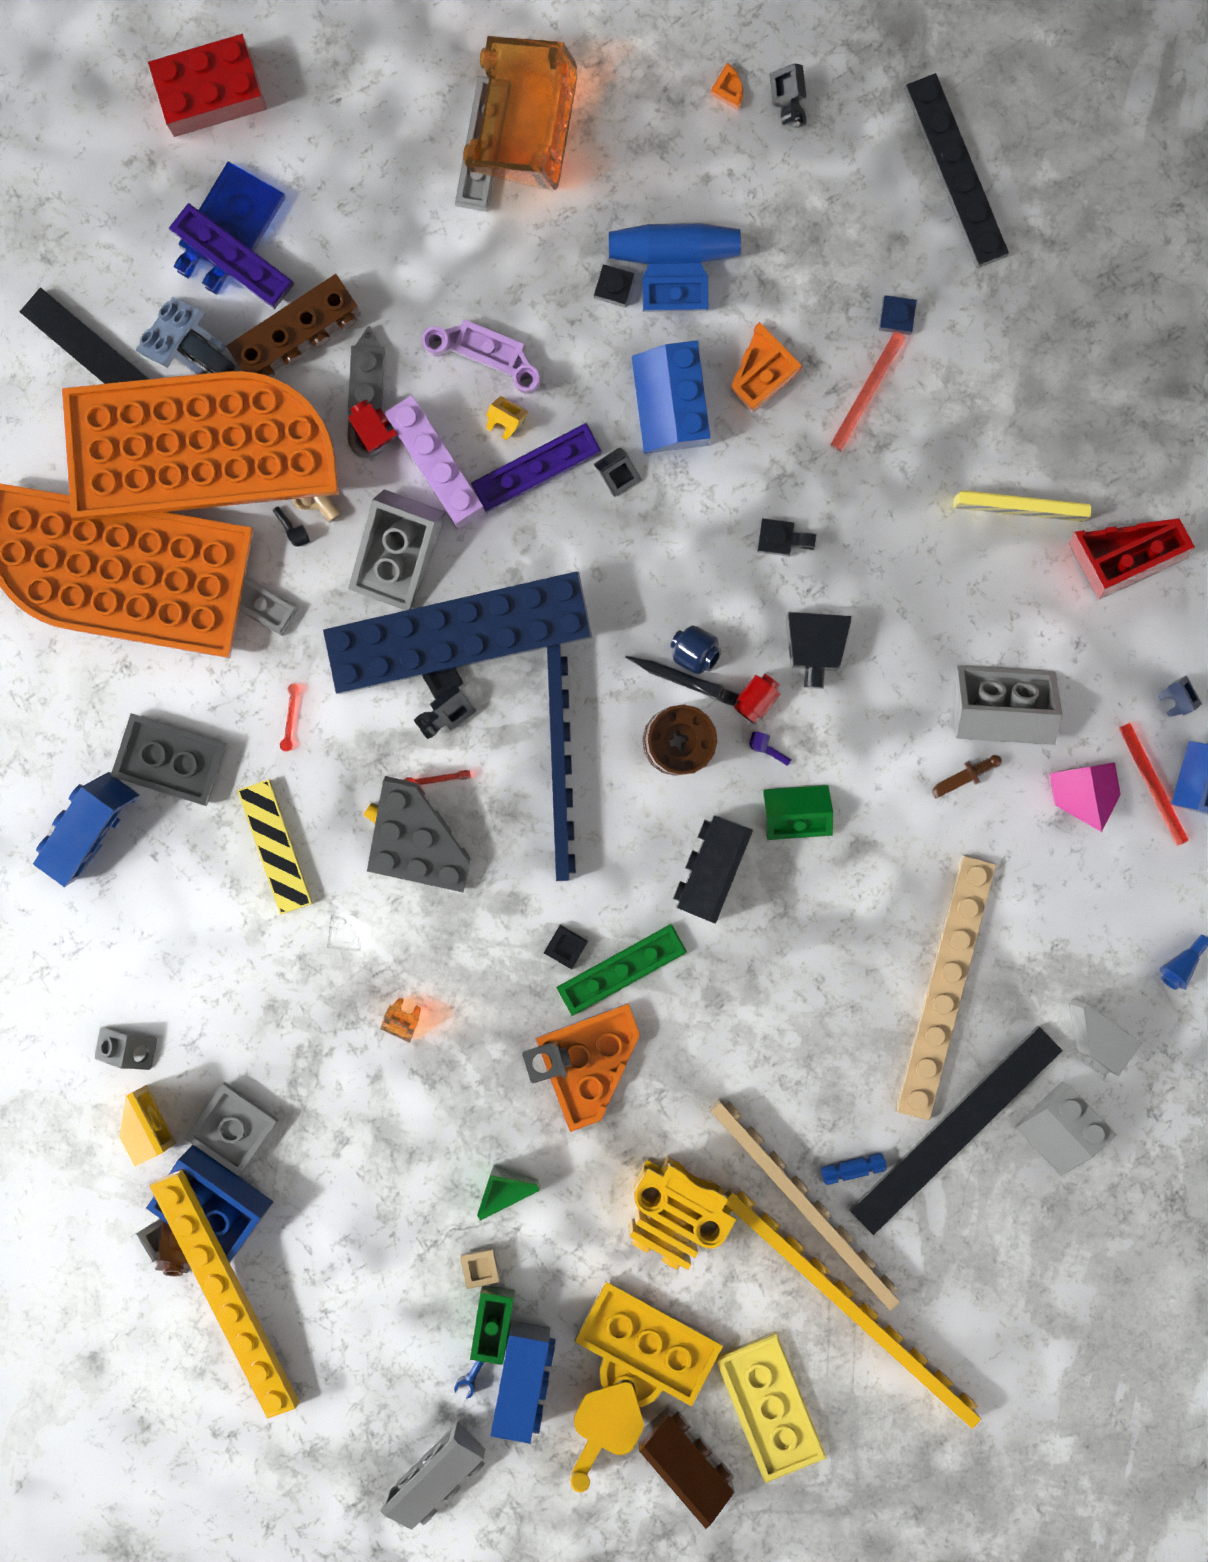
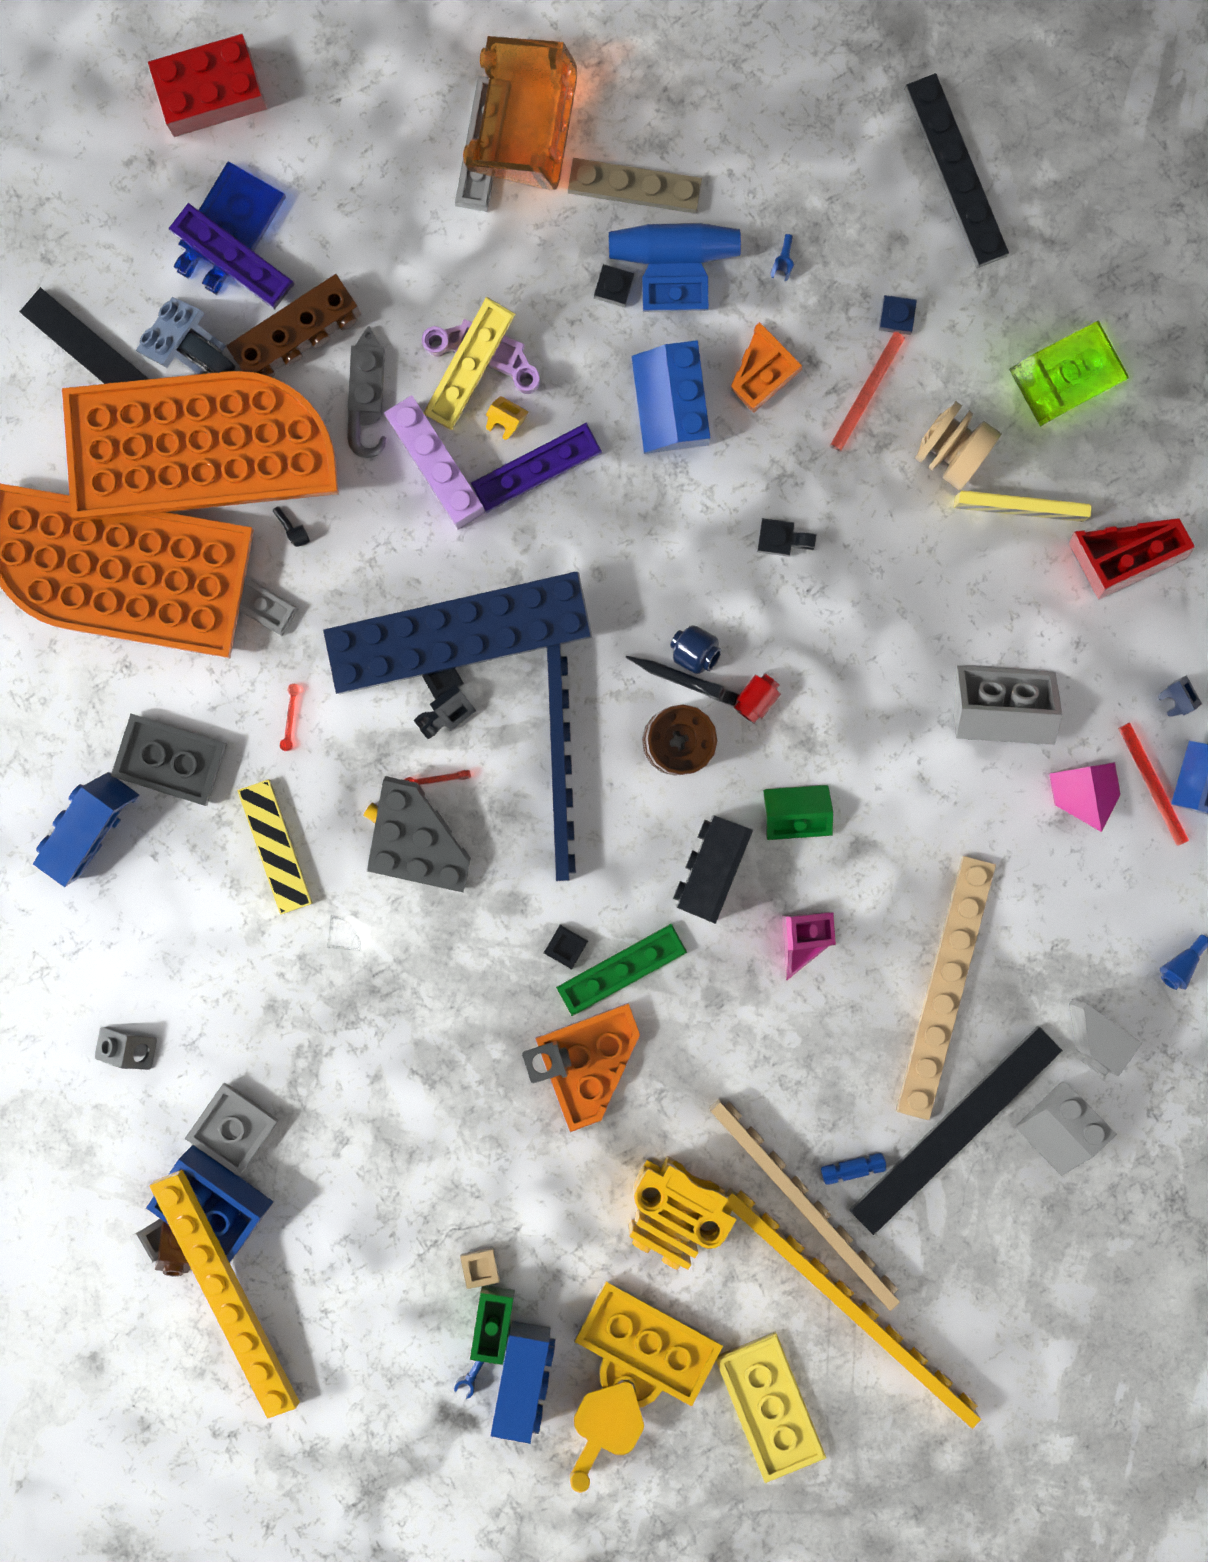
(143, 1127): yellow slope -> none
(322, 503): tan arm -> none
(370, 426): red brick -> none
(395, 549): light grey slope -> none
(399, 1022): clear orange tile -> none
(434, 1478): light grey slope -> none
(469, 363): none -> light yellow tile
(504, 1190): green slope -> none
(617, 471): black slope -> none
(634, 185): none -> dark tan plate
(686, 1465): reddish brown slope -> none
(728, 87): orange tile -> none
(759, 743): dark purple hand -> none
(783, 262): none -> blue hand
(787, 91): black plate -> none
(806, 938): none -> dark pink slope
(816, 644): black torso -> none
(957, 445): none -> tan wheel
(969, 774): reddish brown piece -> none
(1068, 373): none -> clear neon green slope

